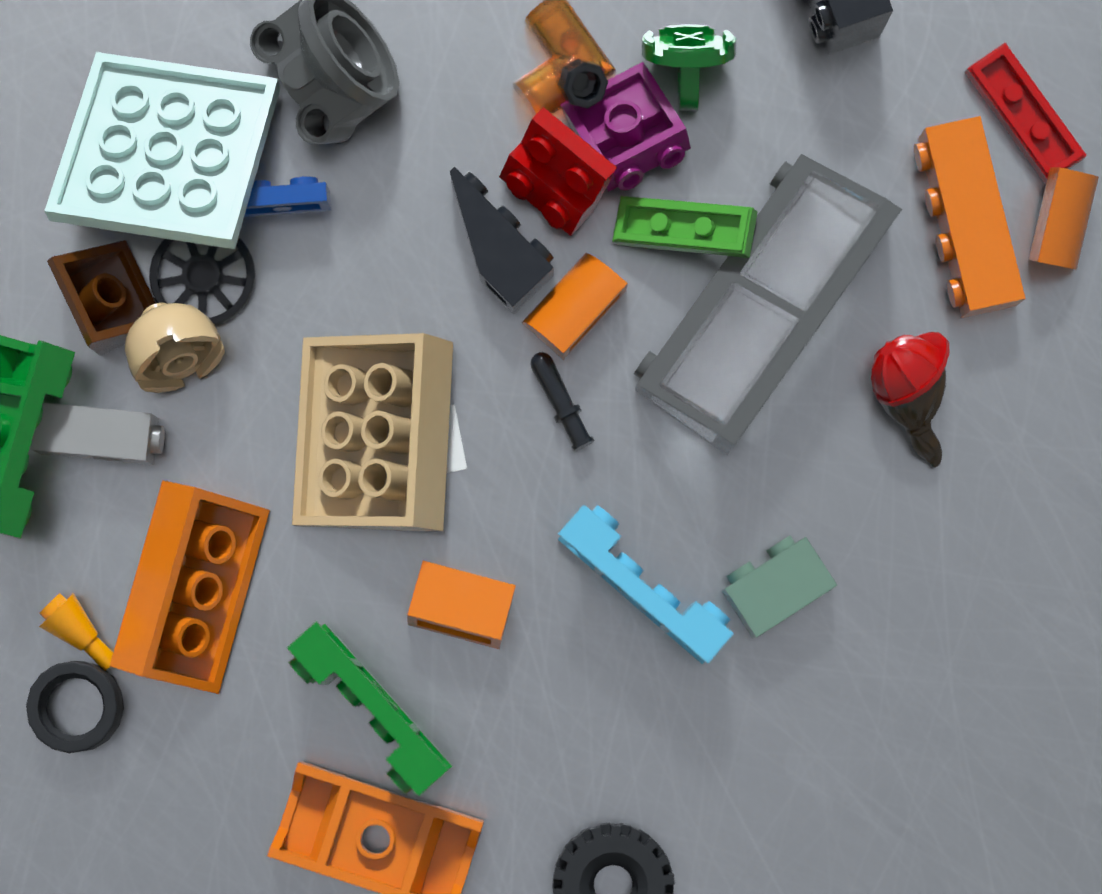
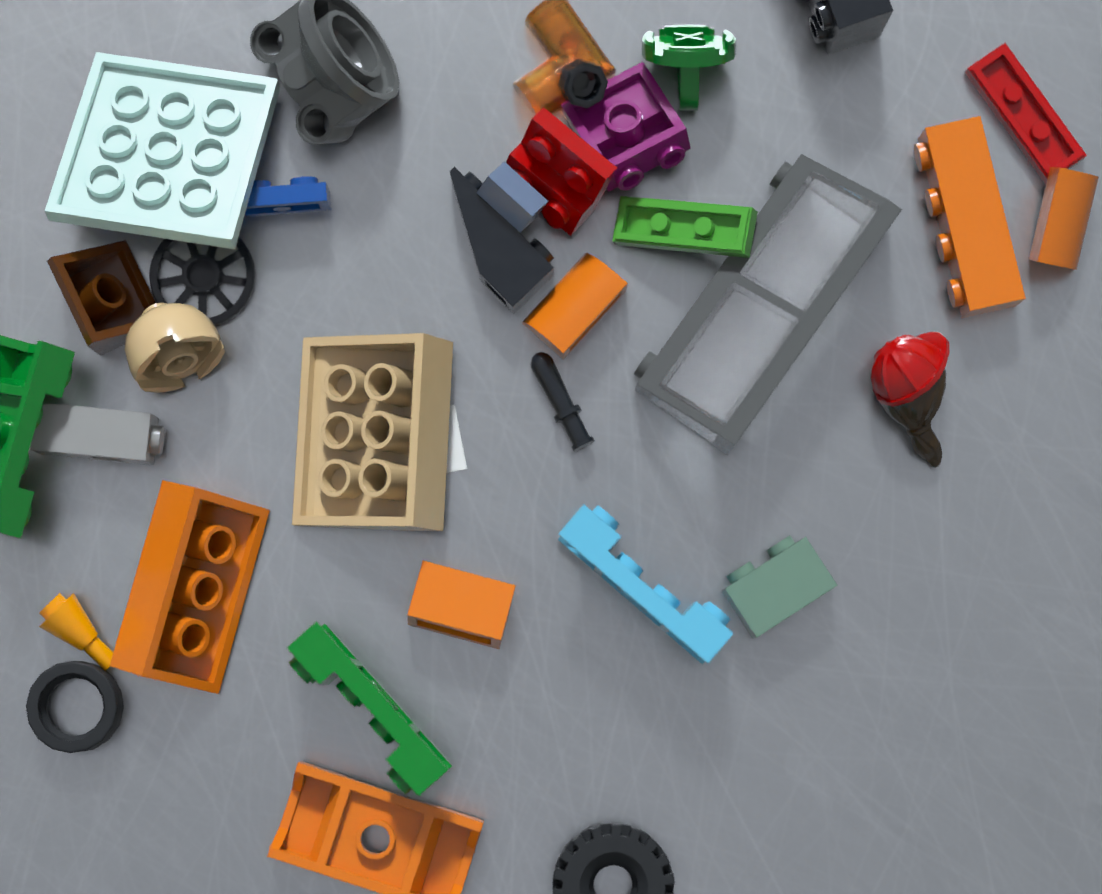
(512, 196): none -> sand blue piece

